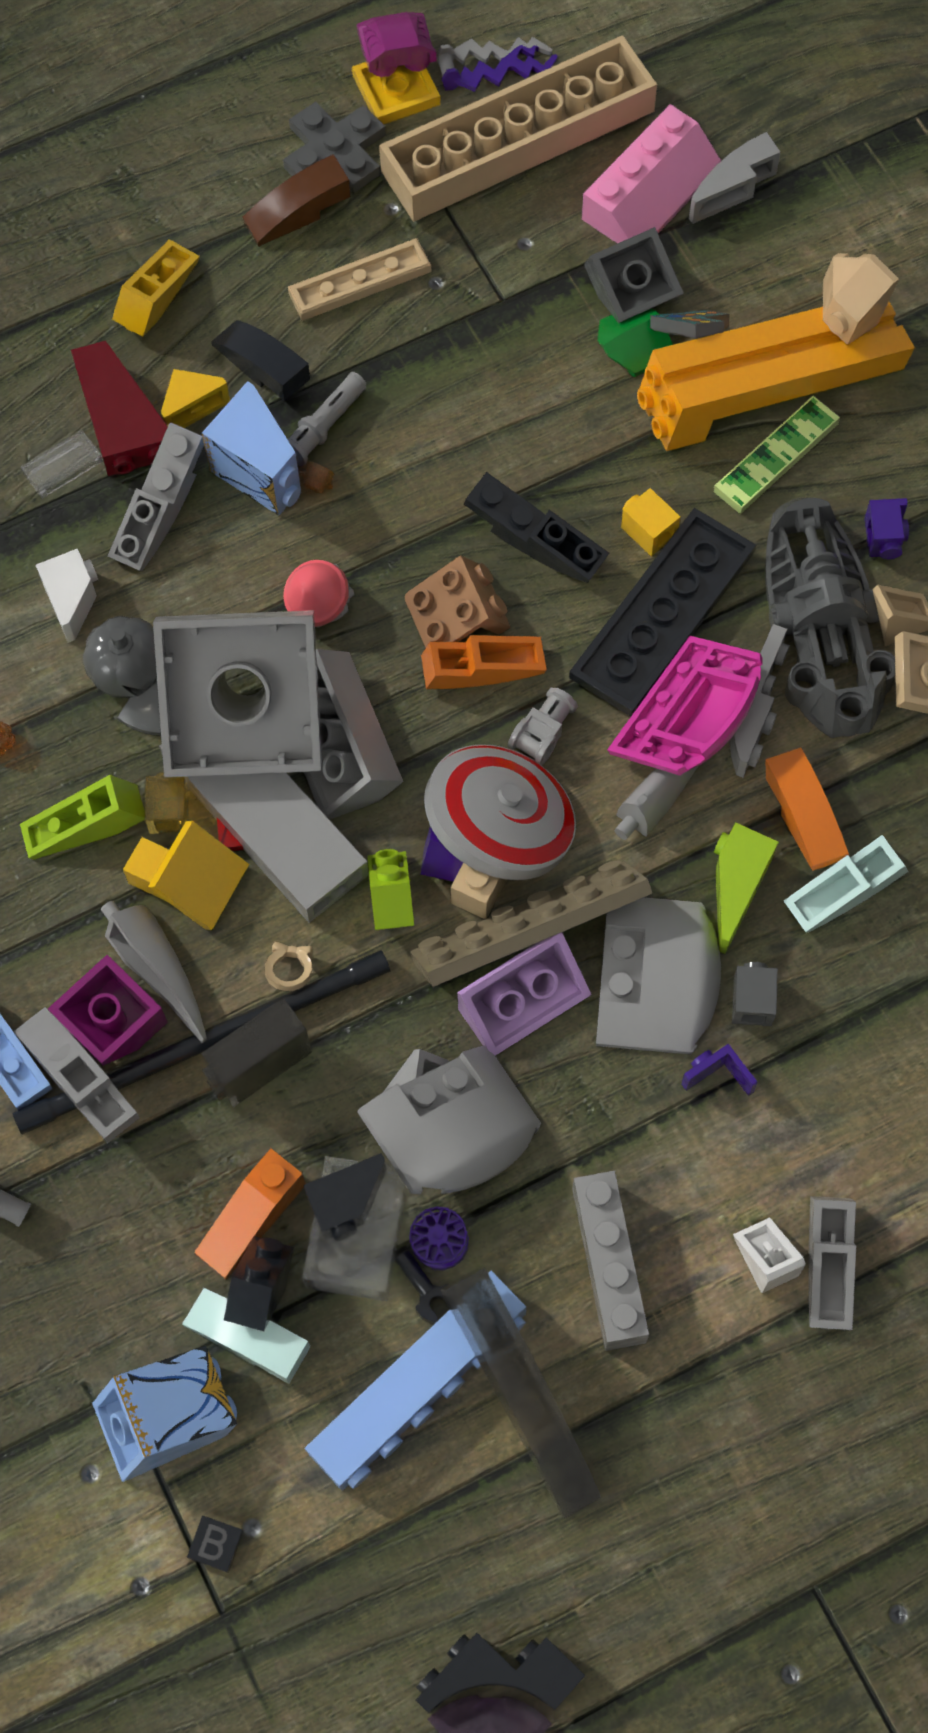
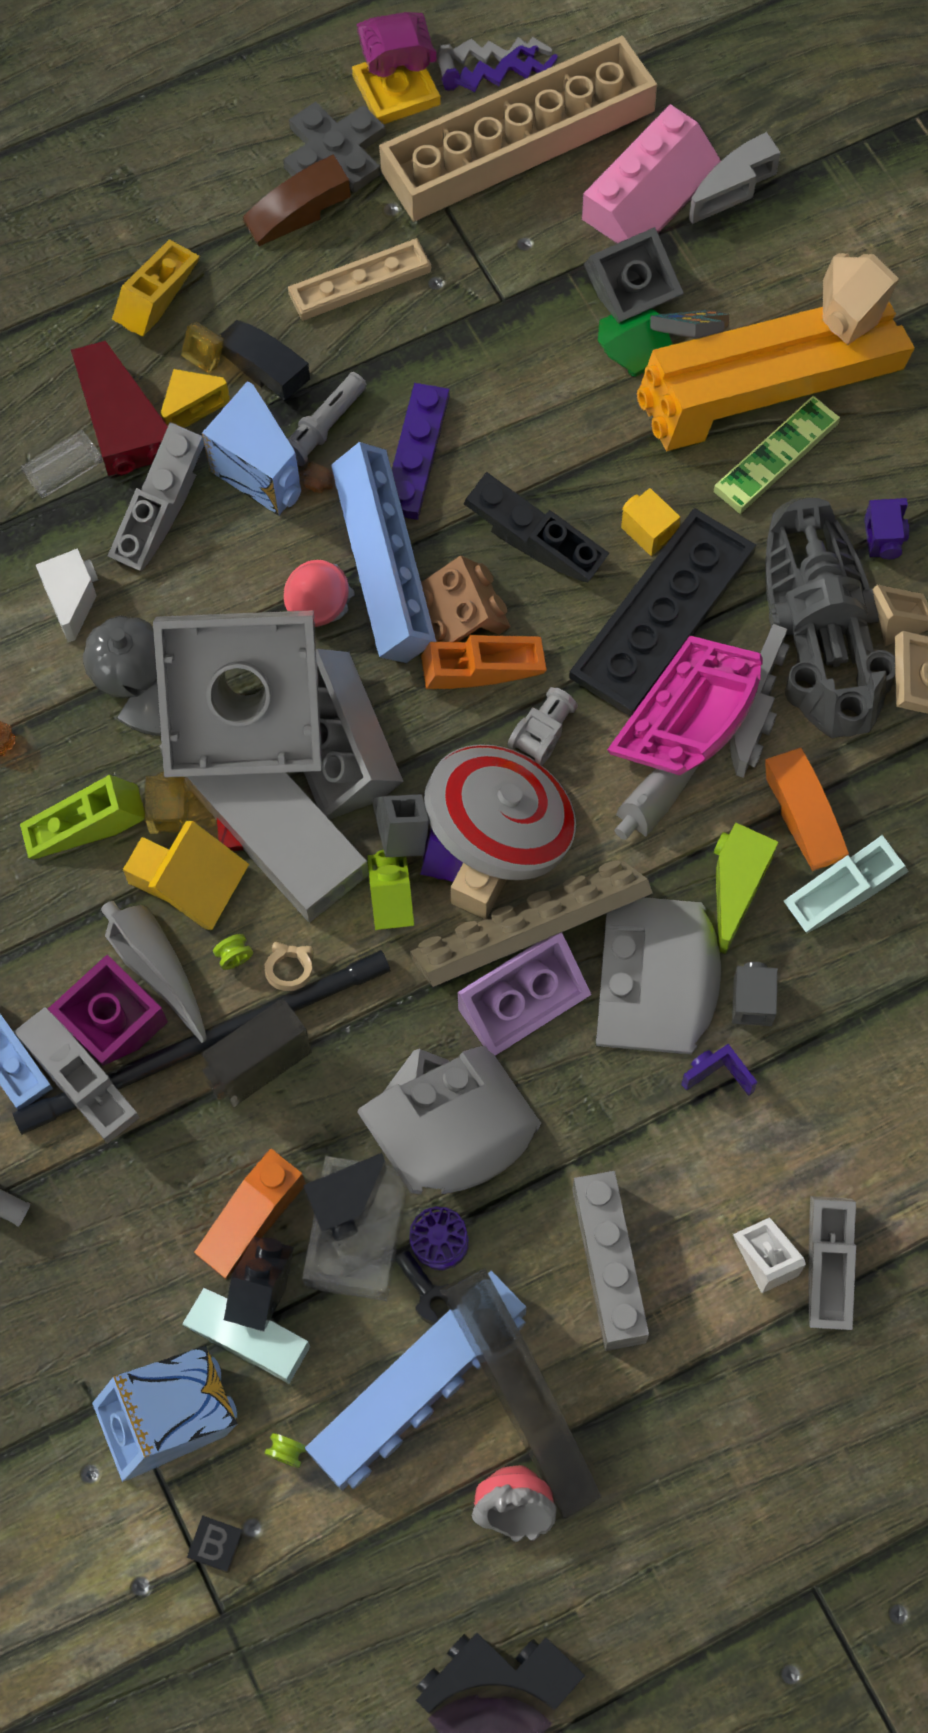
(202, 347): none -> clear yellow plate
(232, 951): none -> lime bush
(285, 1450): none -> lime bush
(383, 553): none -> light blue brick
(402, 824): none -> dark grey slope
(418, 446): none -> dark purple plate
(515, 1503): none -> light grey hair

